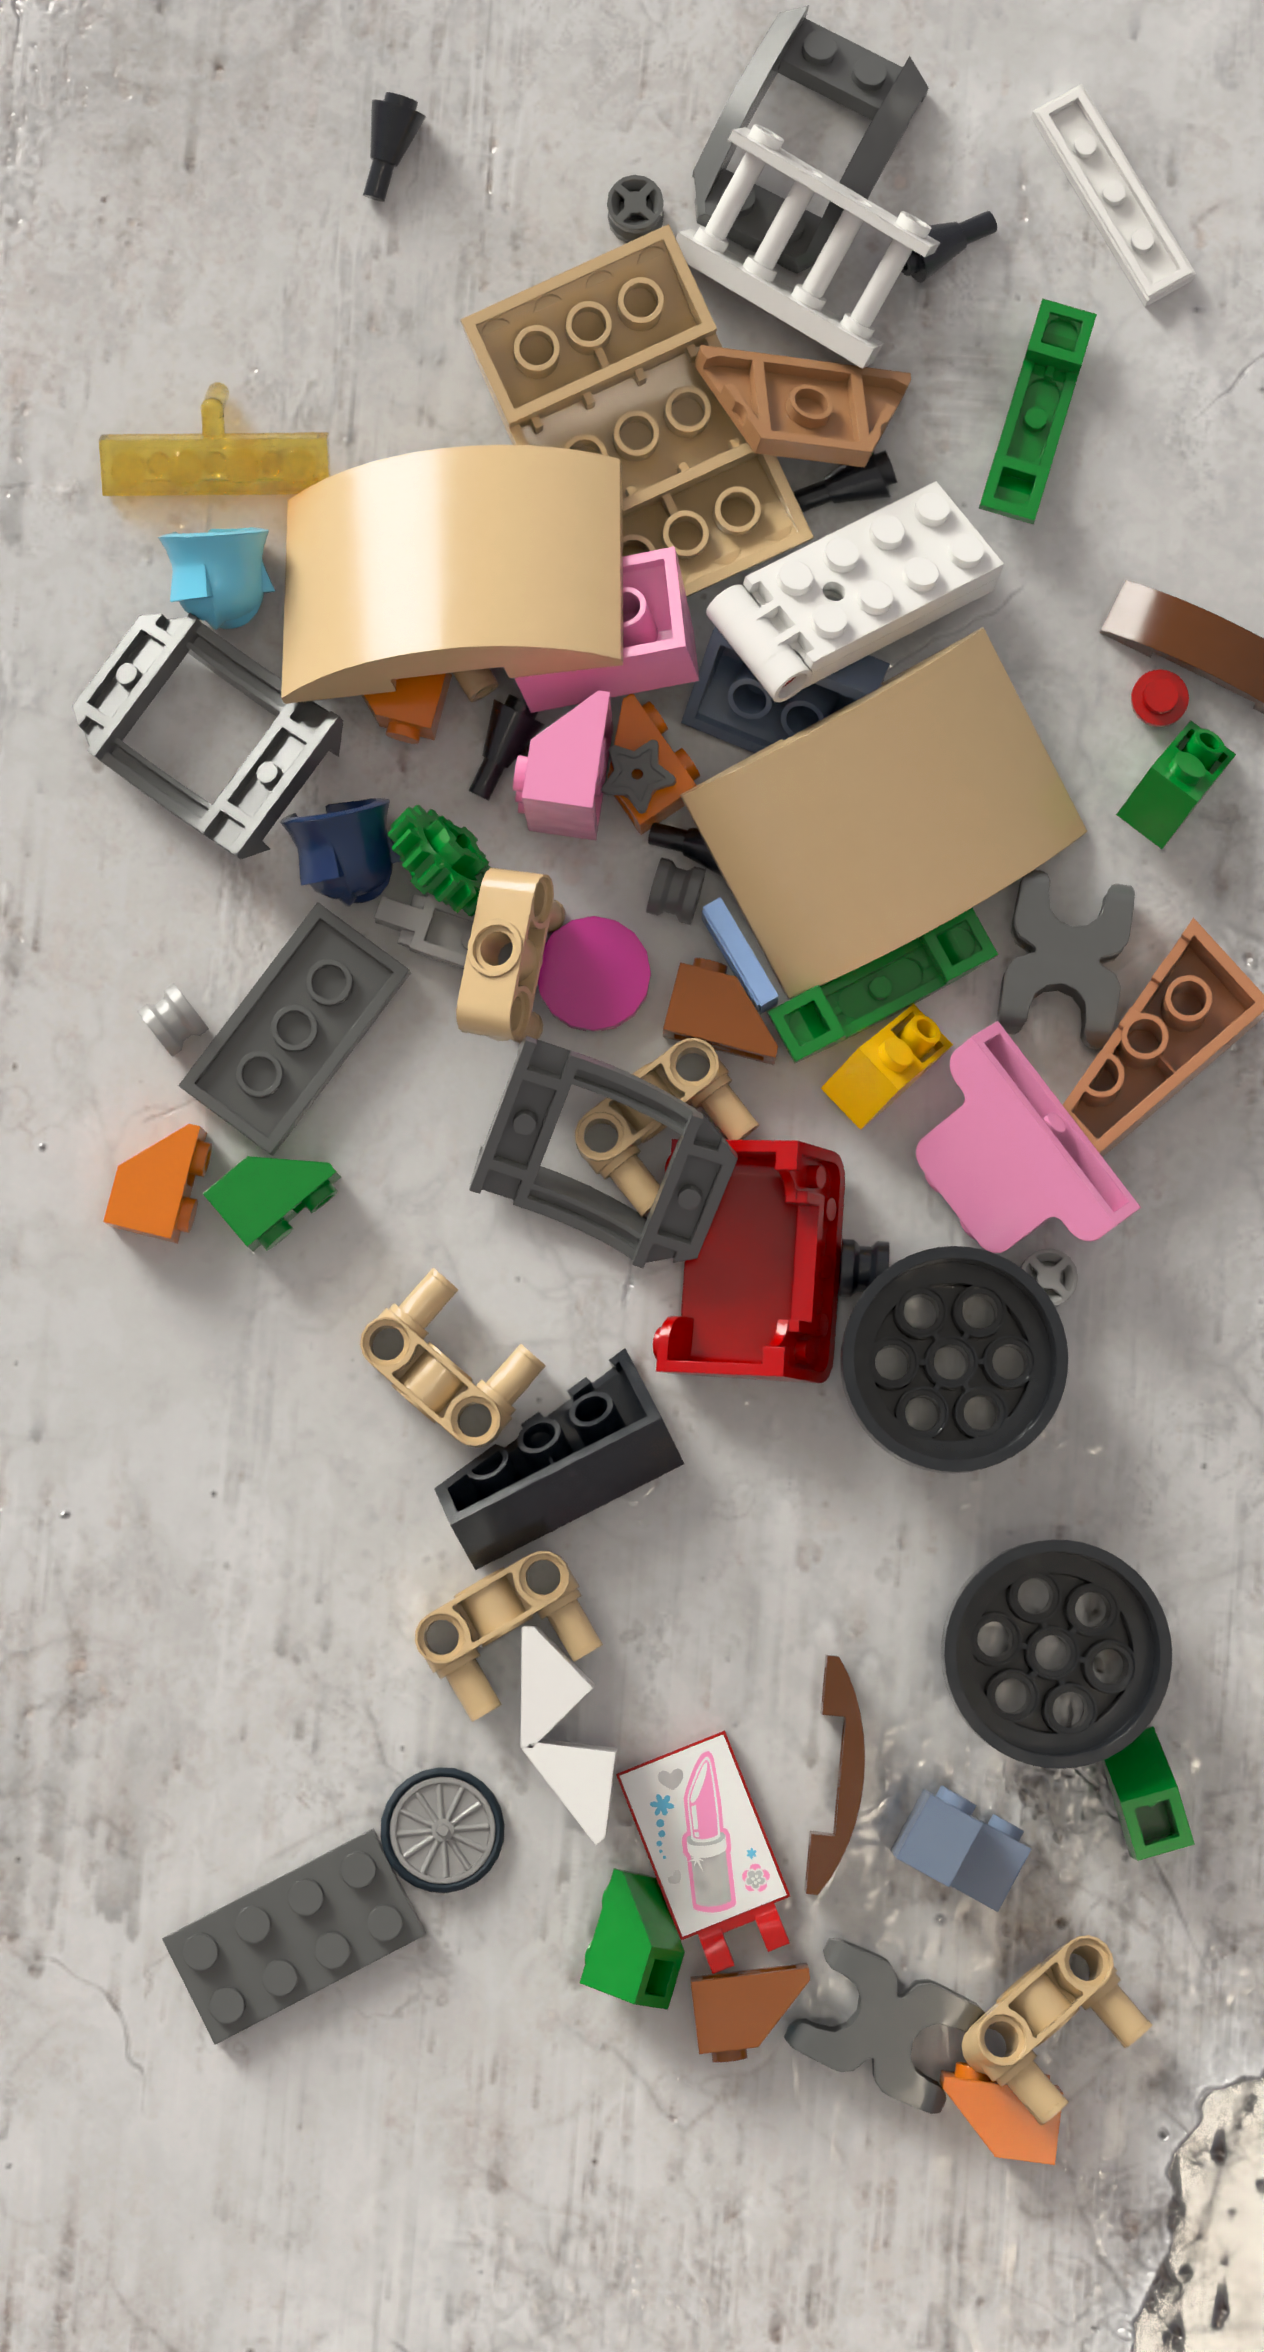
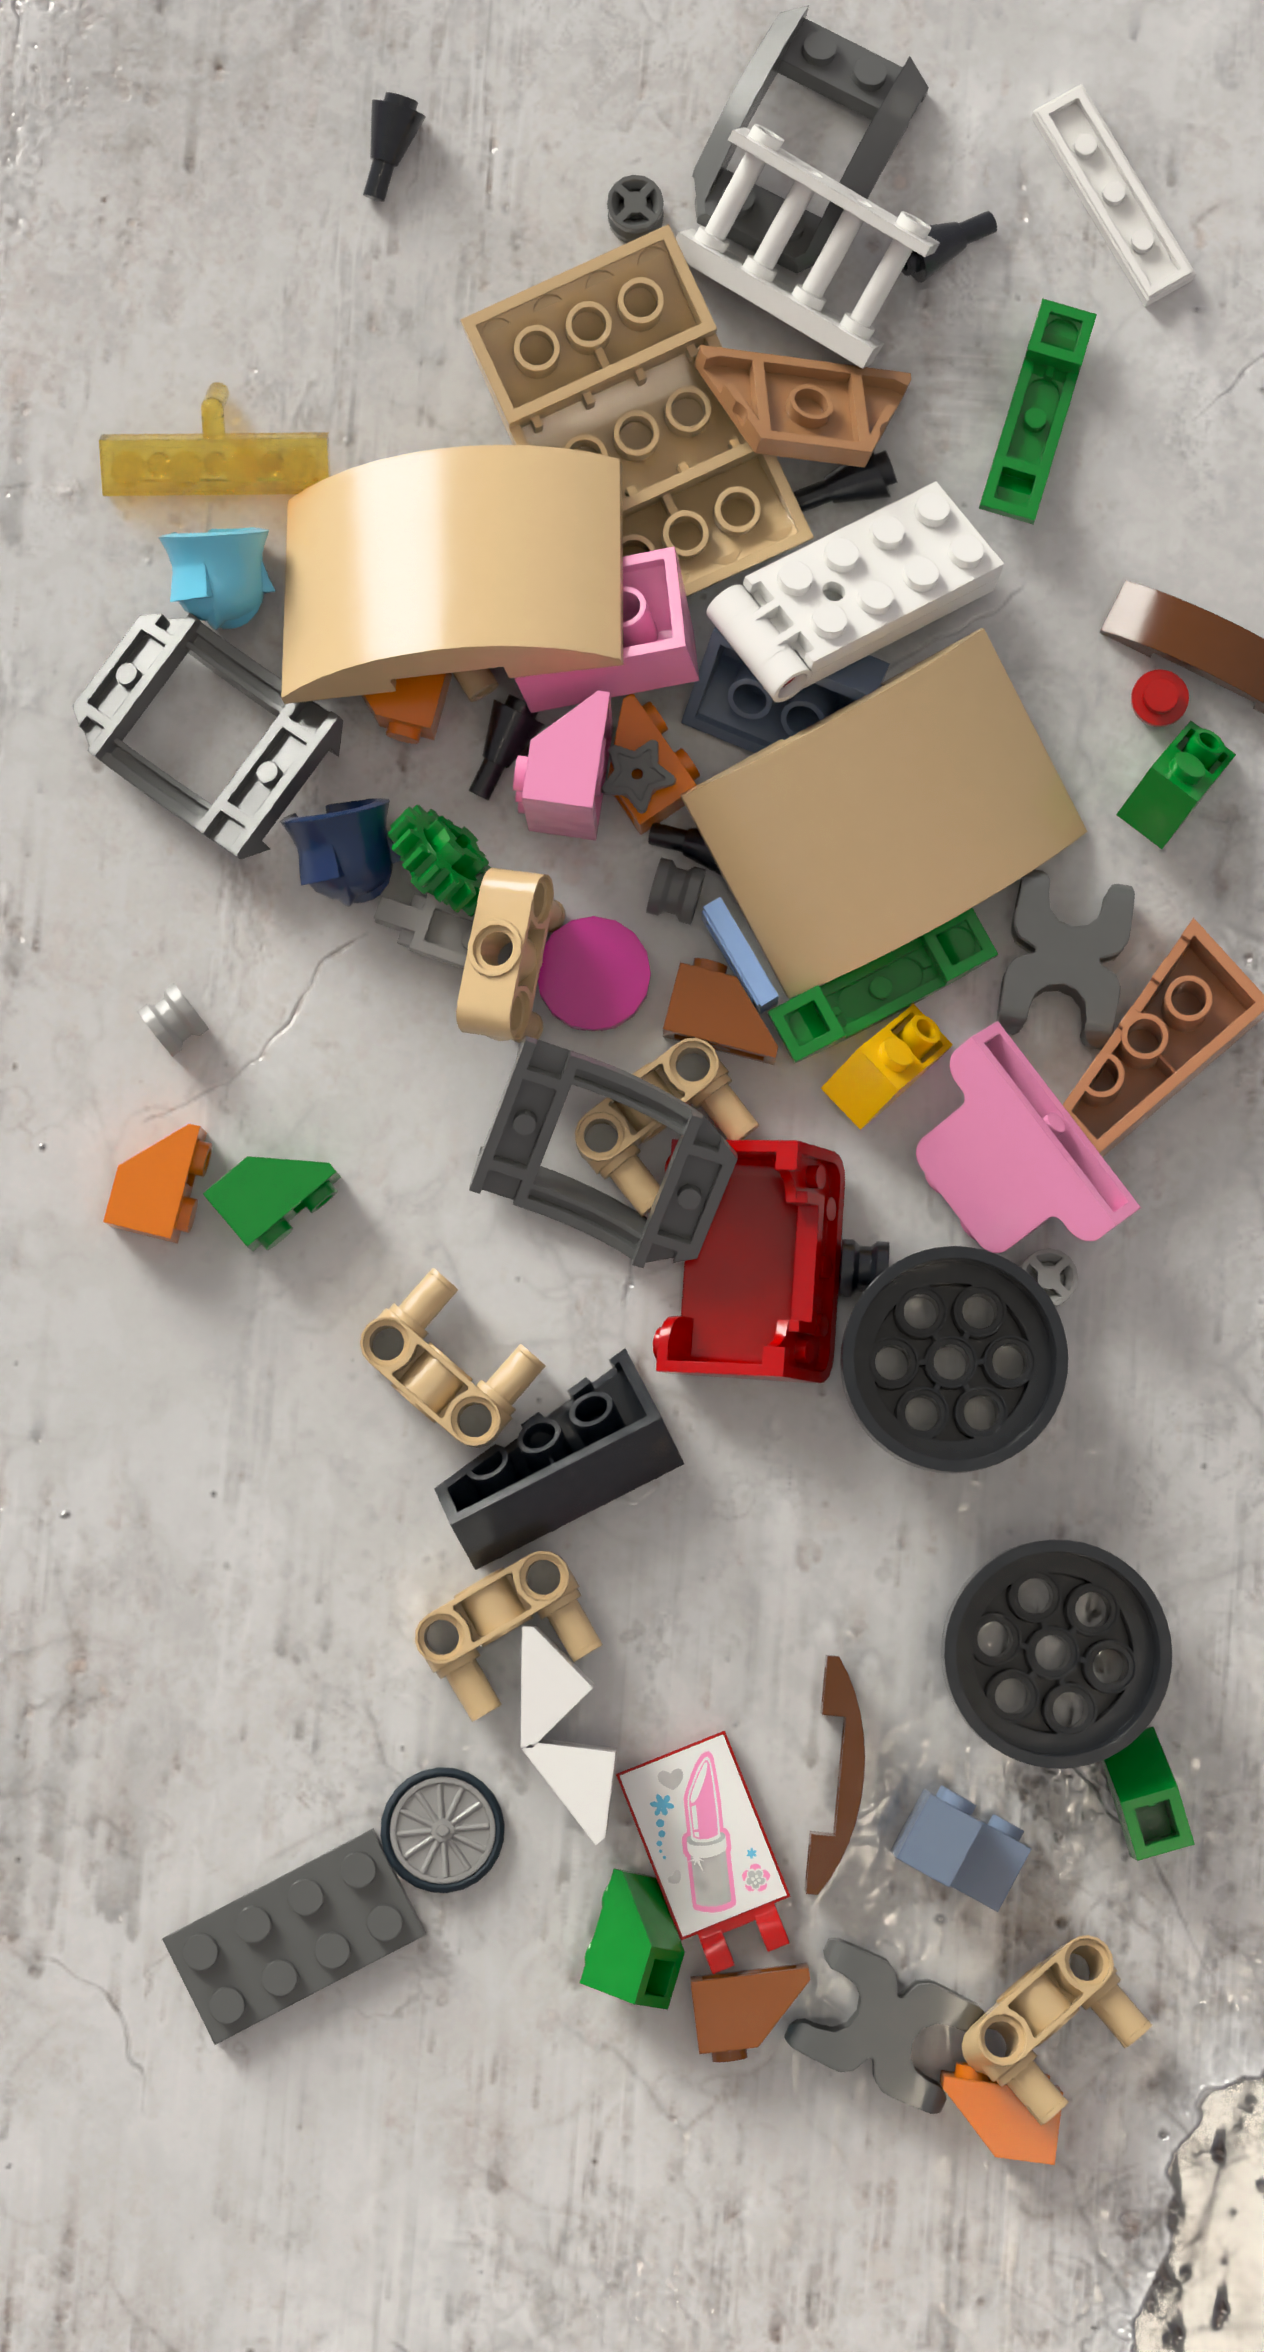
(295, 1029): dark grey plate -> none

